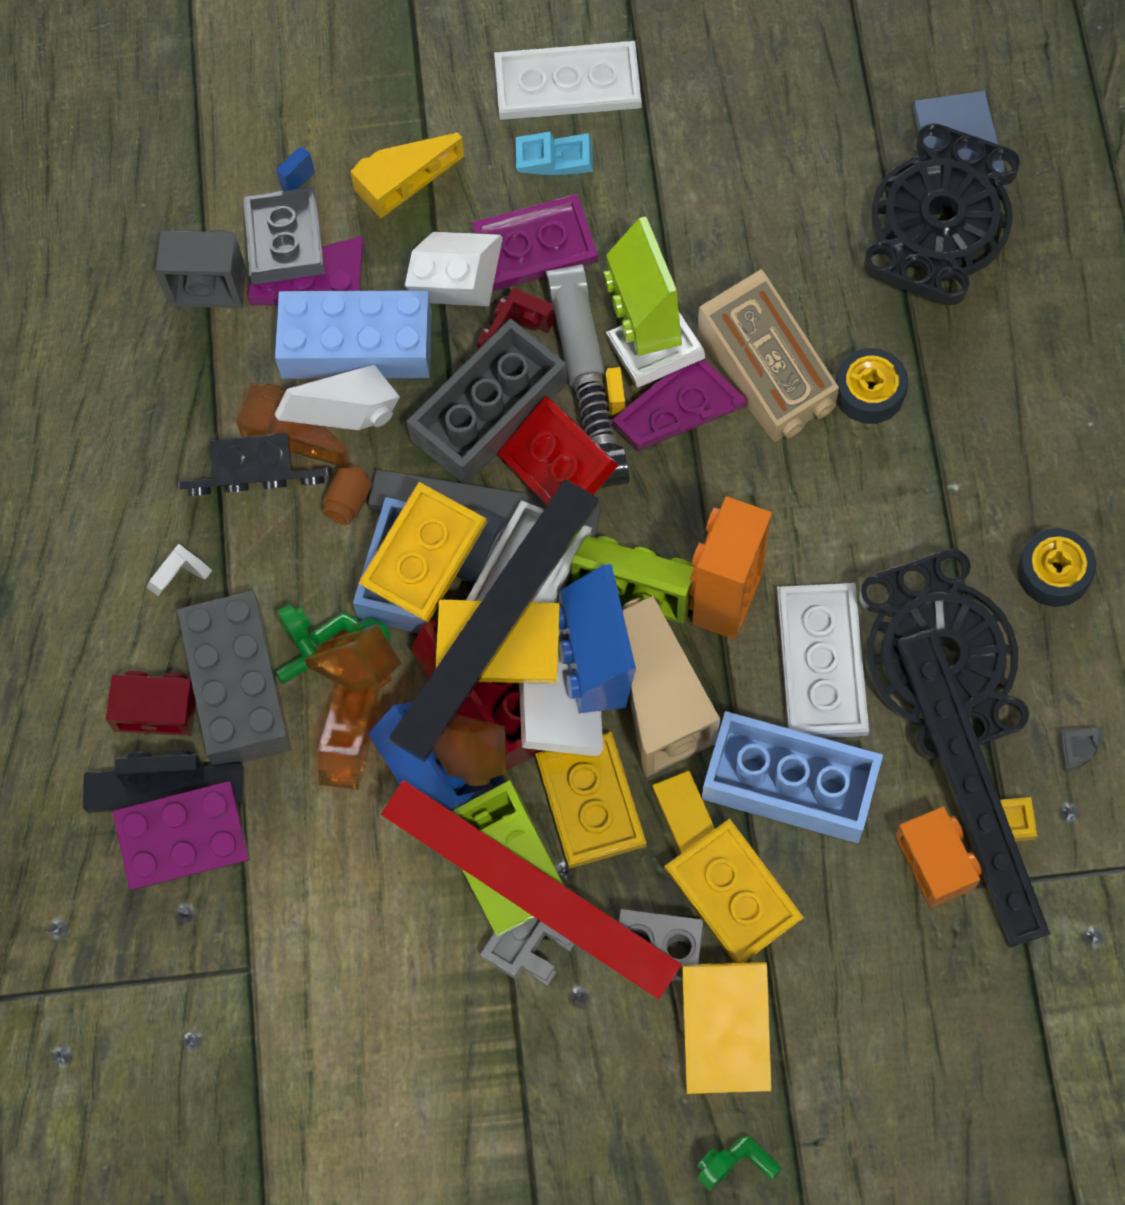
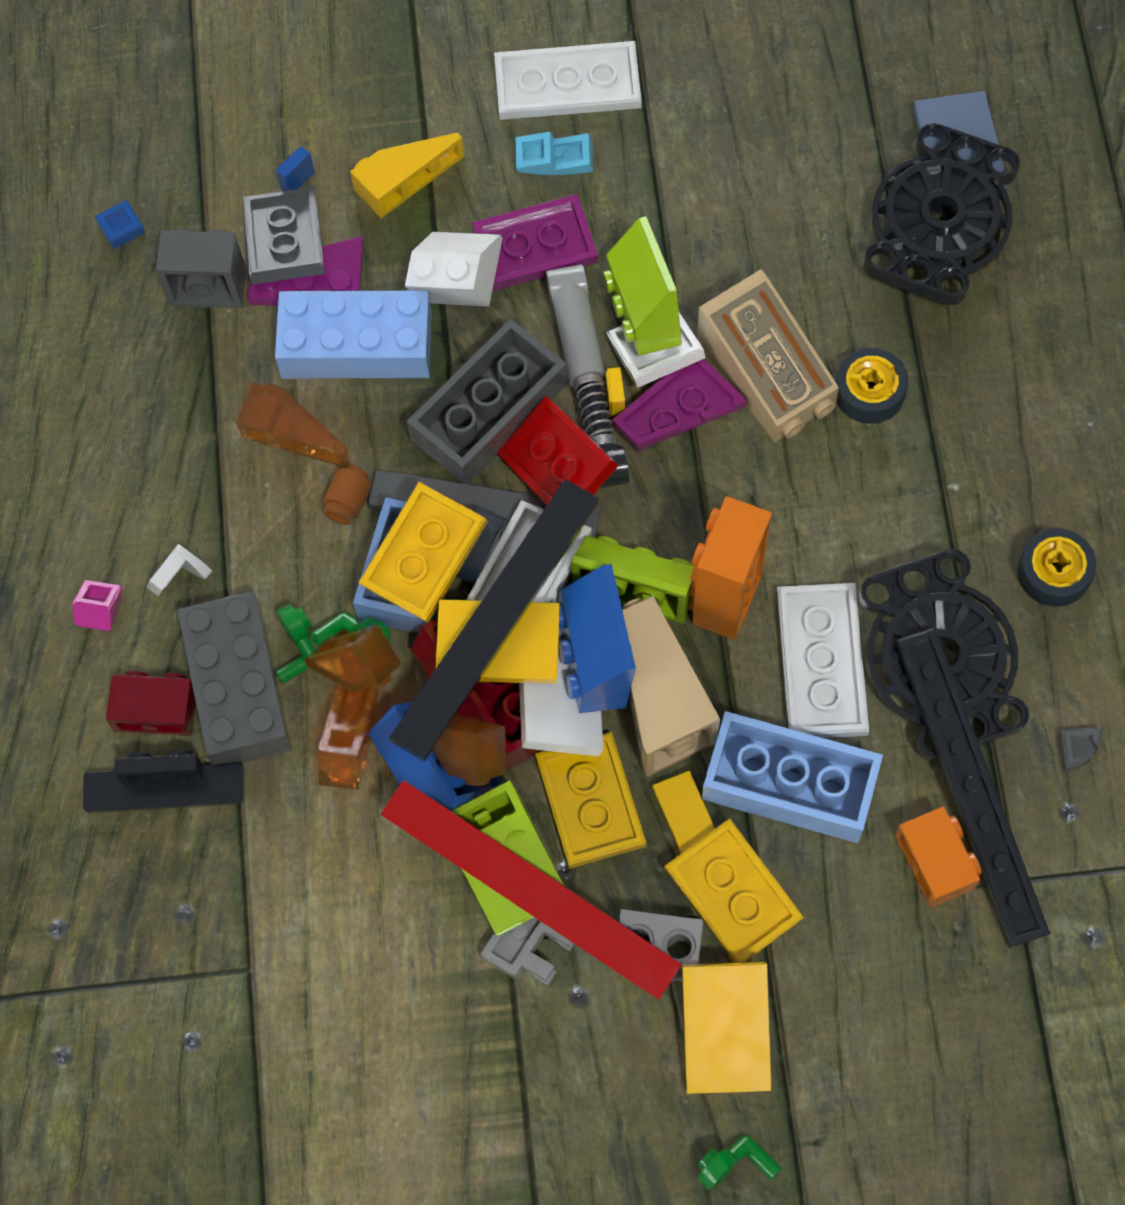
(96, 605): none -> dark pink slope
(119, 224): none -> blue tile
(181, 835): magenta plate -> none
(251, 461): black bracket -> none
(341, 401): white slope -> none
(521, 306): dark red bracket -> none
(1020, 818): yellow tile -> none

